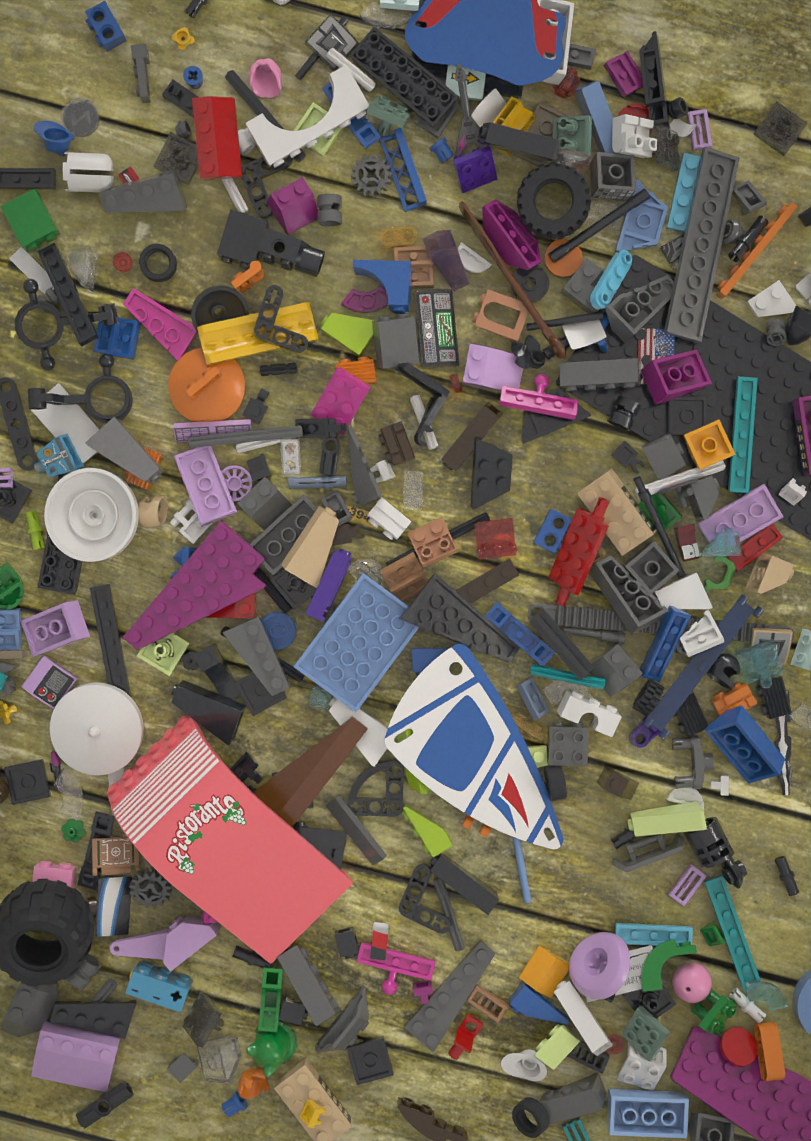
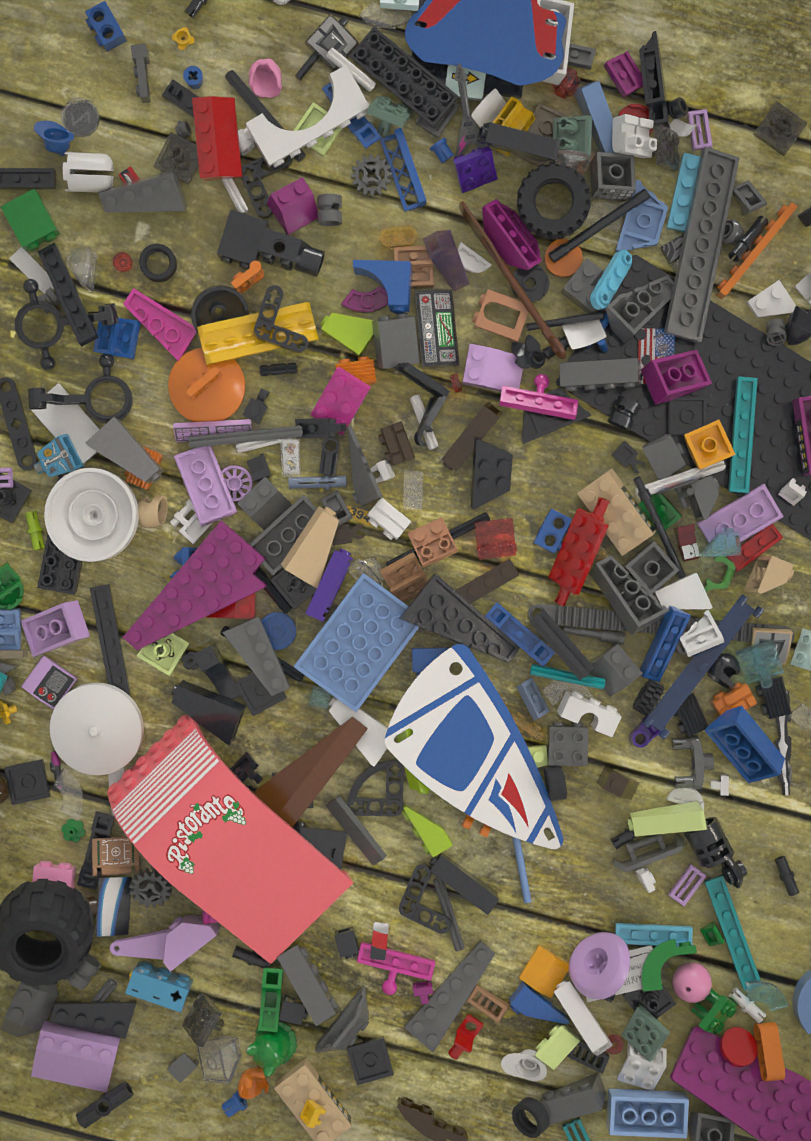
(646, 878): none -> white hinge

